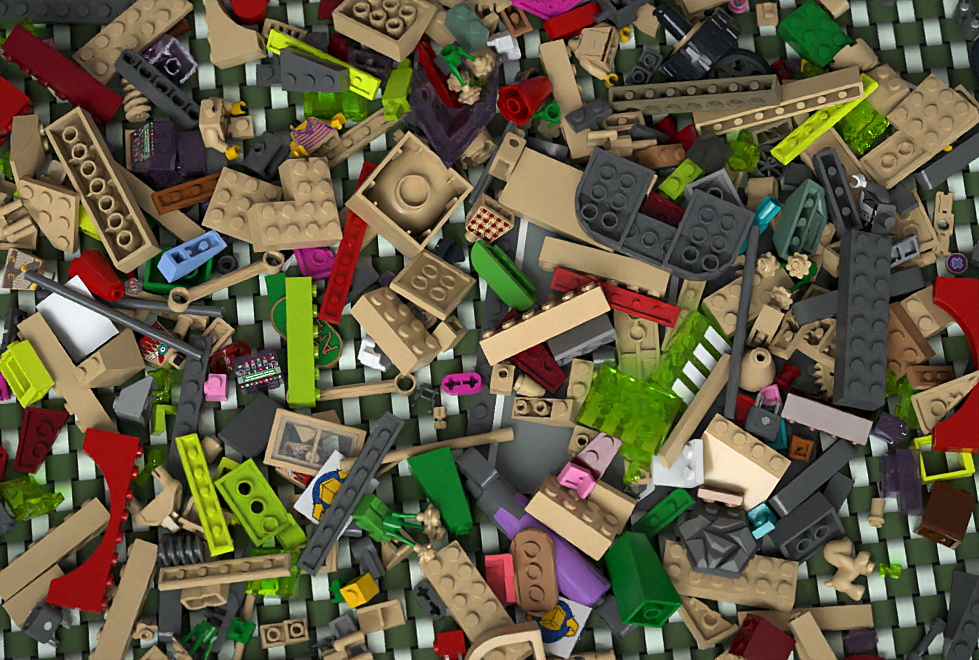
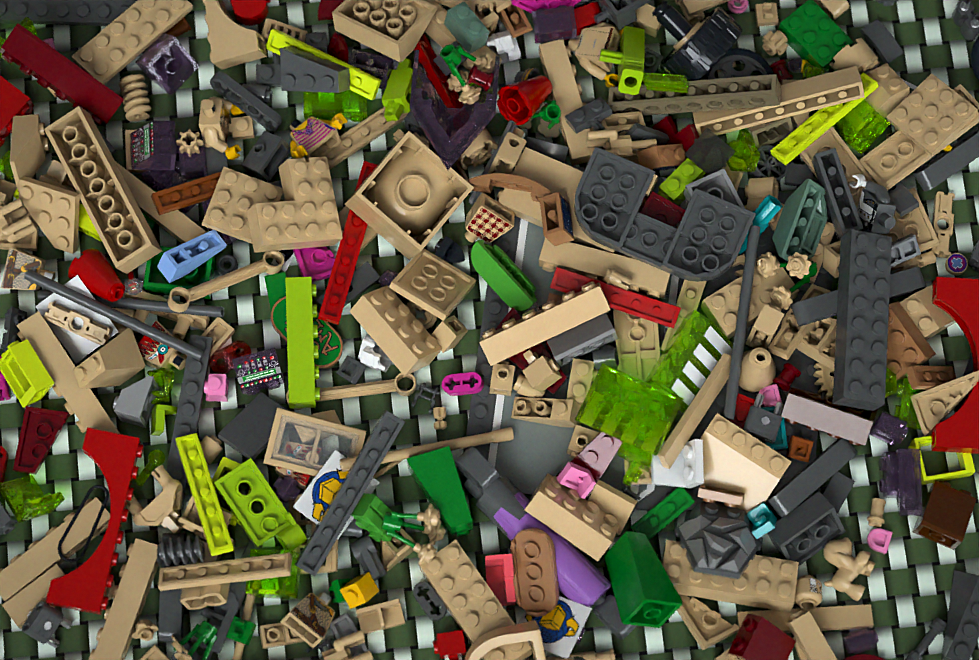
(74, 518): none -> black piece
(91, 329): none -> tan piece
(148, 86): dark grey beam -> none
(194, 145): none -> tan gear
(246, 102): none -> dark grey beam
(260, 91): none -> dark grey brick
(286, 488): none -> clear purple gear
(310, 618): none -> torso
(351, 370): none -> dark grey plate
(480, 78): none -> dark red bush
(485, 183): none -> medium nougat slope
(541, 371): none -> tan brick
(553, 24): none -> clear purple brick
(556, 219): none -> medium nougat brick
(617, 279): none -> tan pin
(629, 59): none -> lime piece
(666, 82): none -> clear neon green tile
(775, 43): none -> tan gear
(808, 592): none -> tan head
(879, 540): none -> bright pink tile
(882, 40): none -> dark grey slope
(894, 570): clear neon green piece -> none

